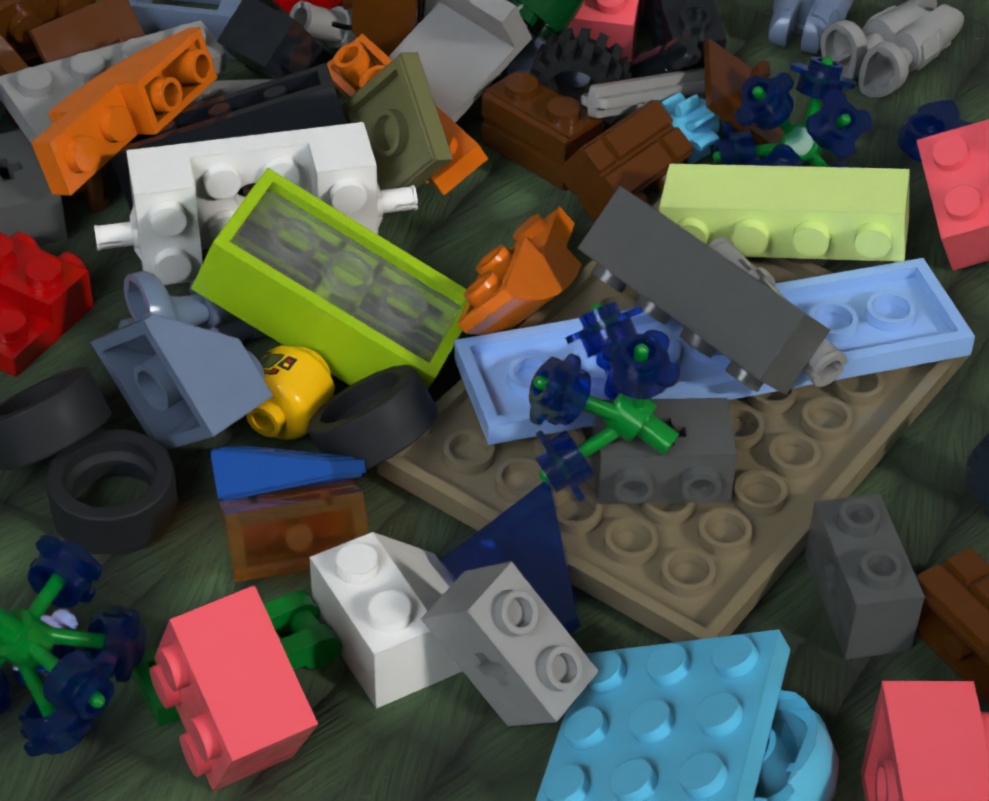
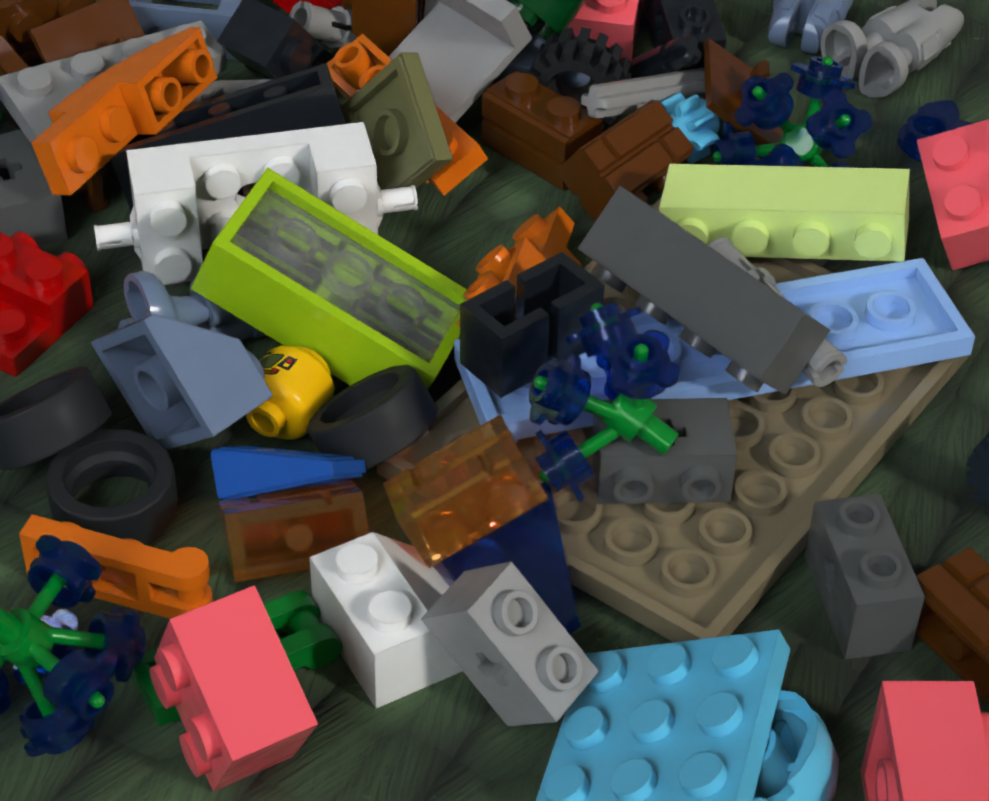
(132, 572): none -> orange plate
(464, 491): none -> clear orange brick
(548, 310): none -> black piece

